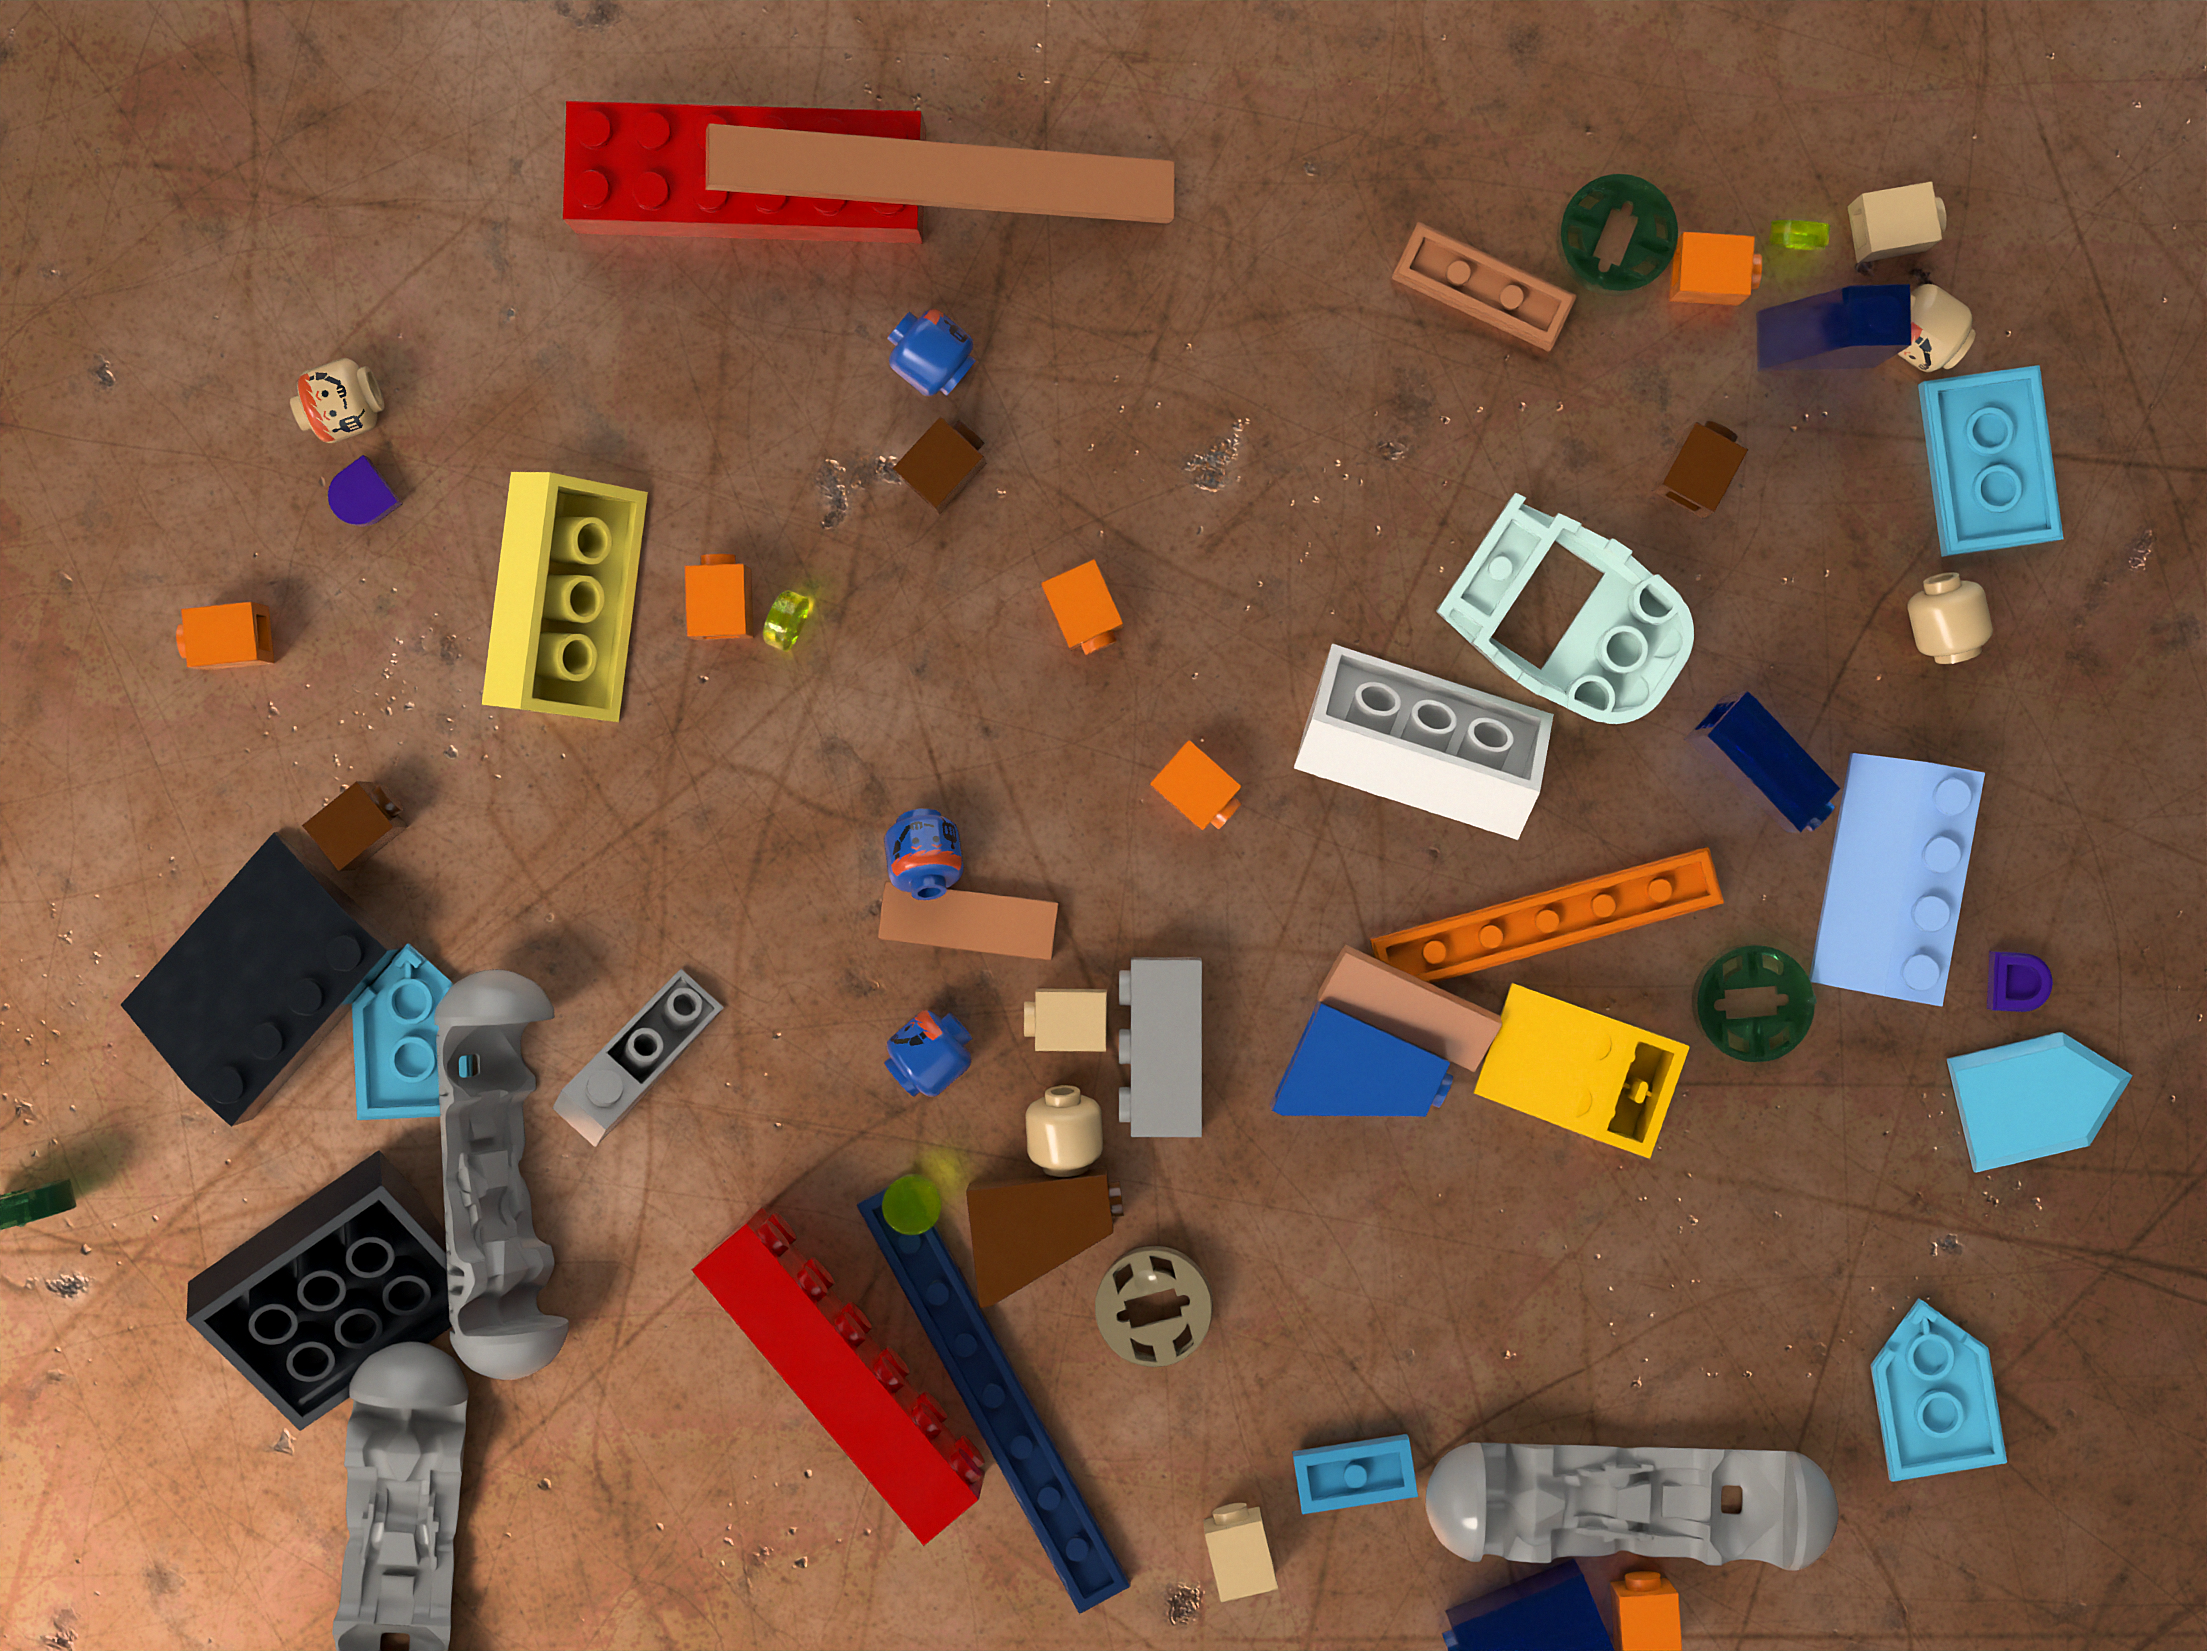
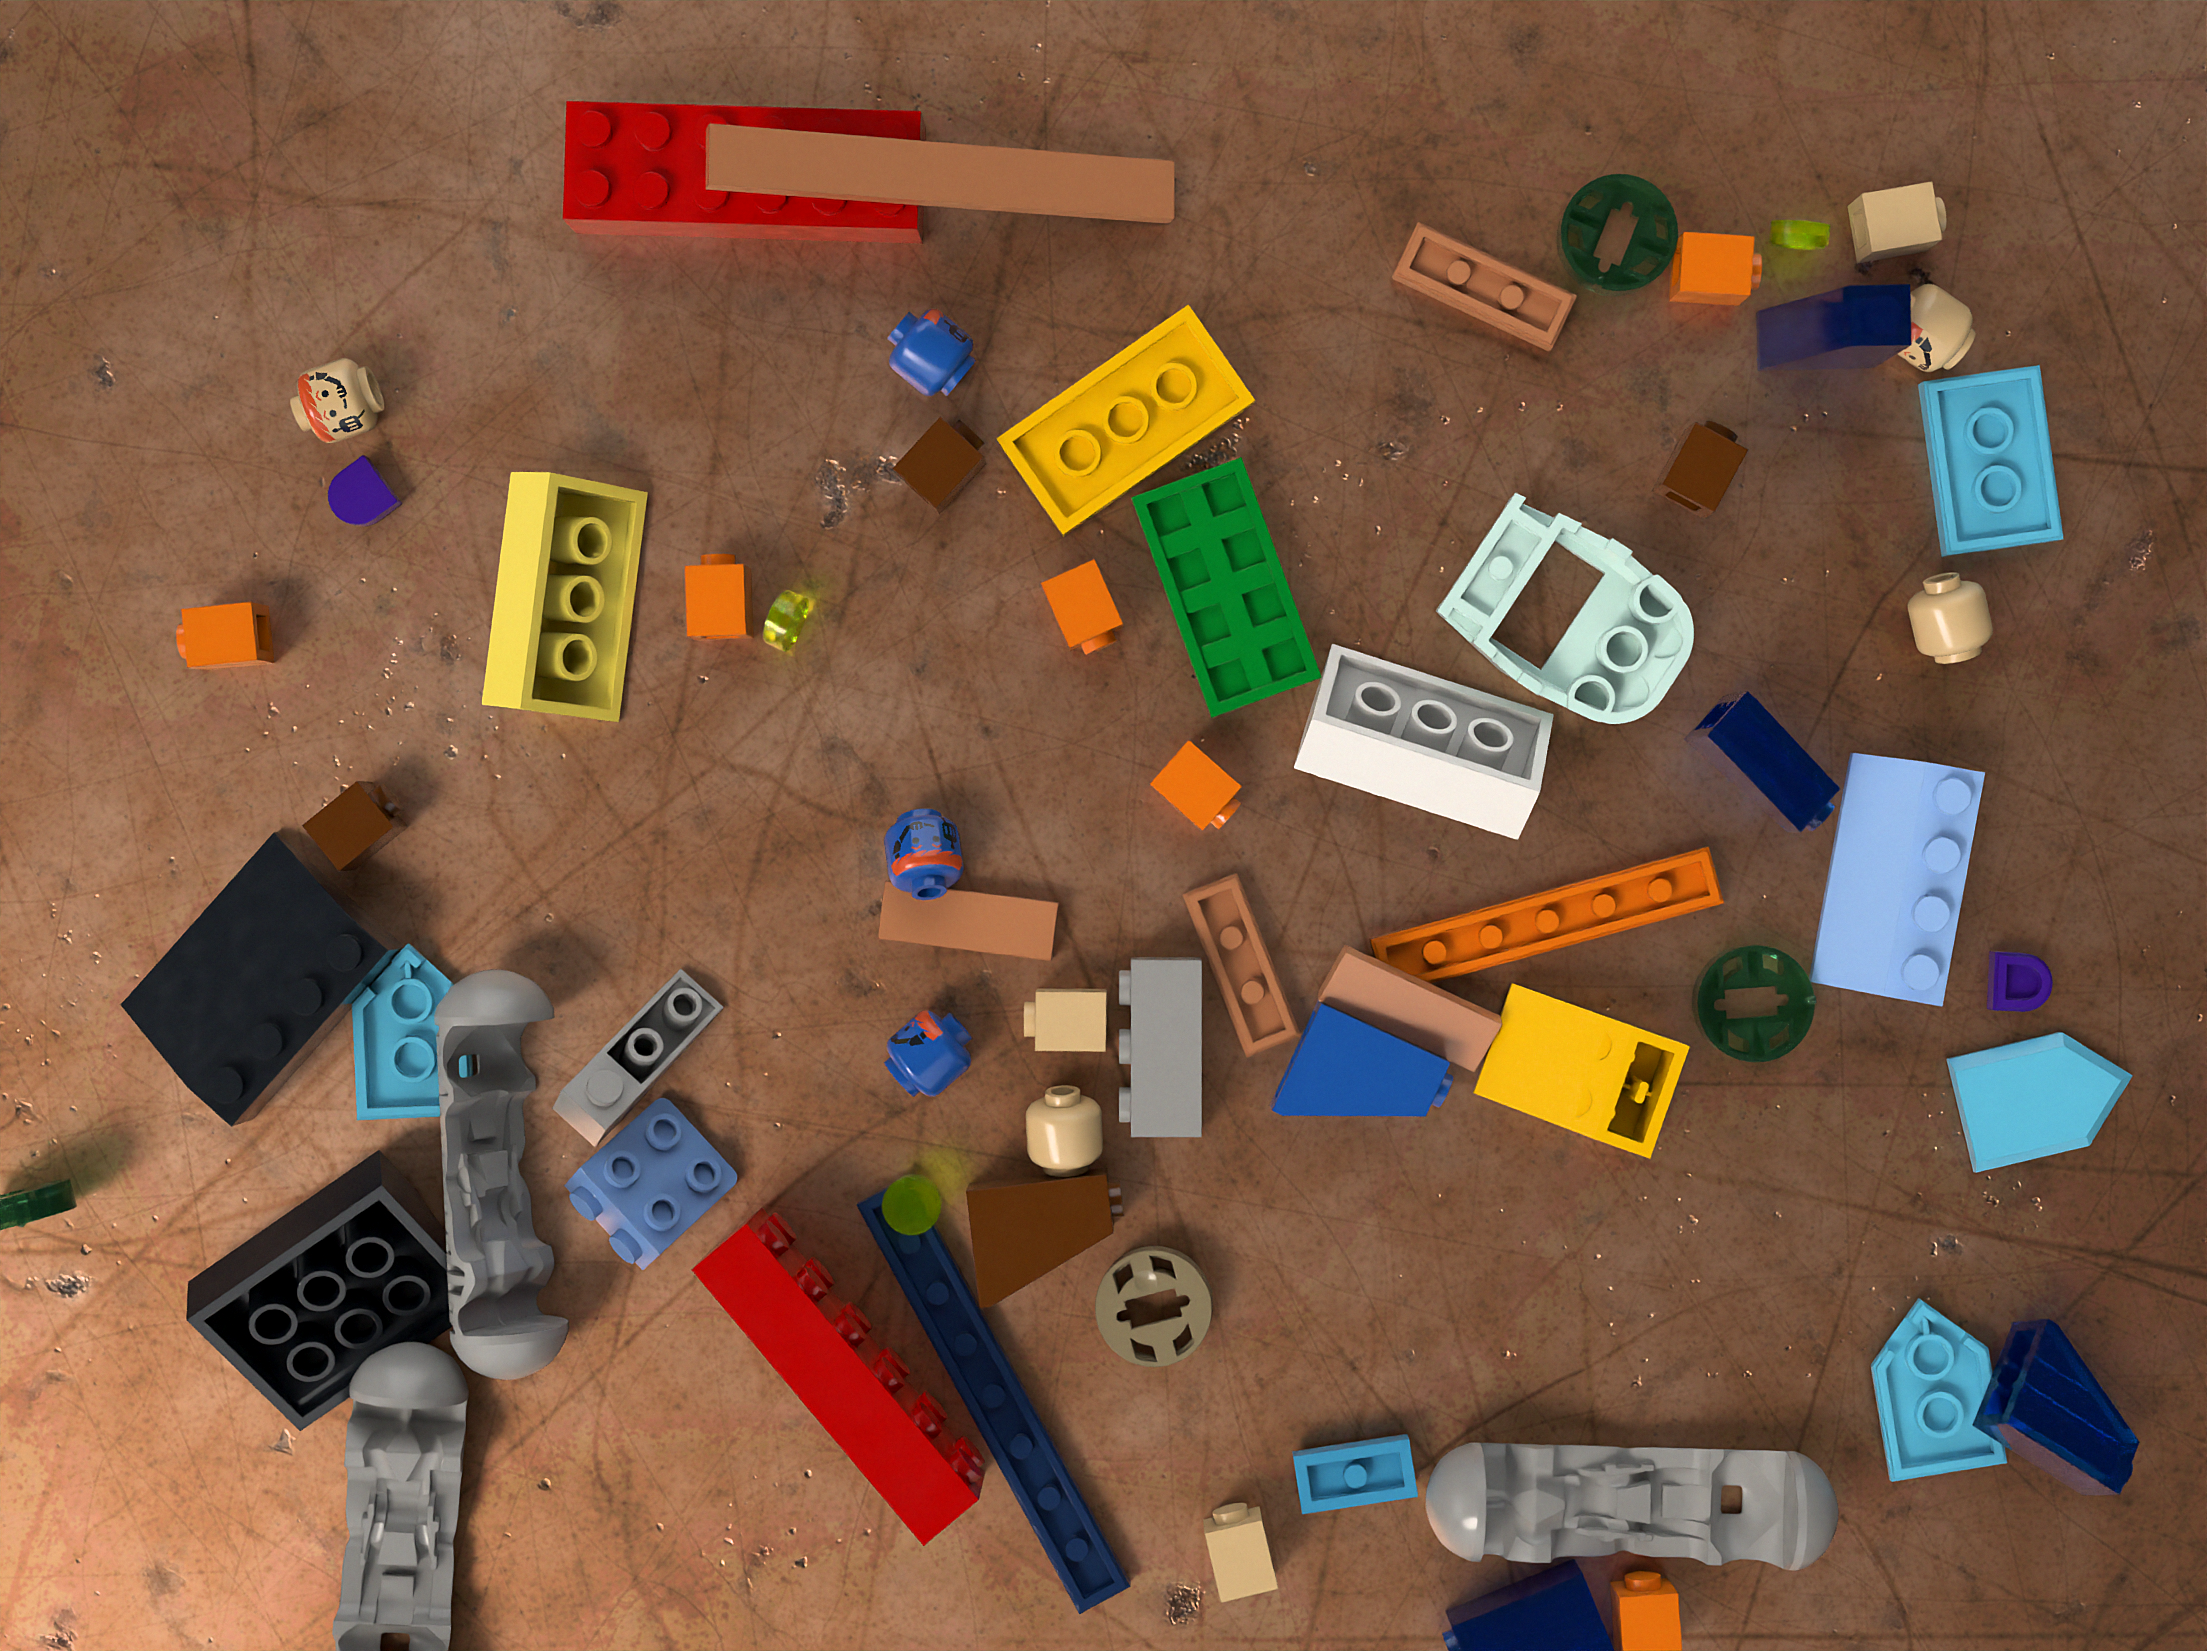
(650, 1183): none -> medium blue bracket
(1125, 420): none -> yellow plate
(1226, 587): none -> green plate
(1241, 965): none -> nougat tile
(2056, 1412): none -> clear blue slope

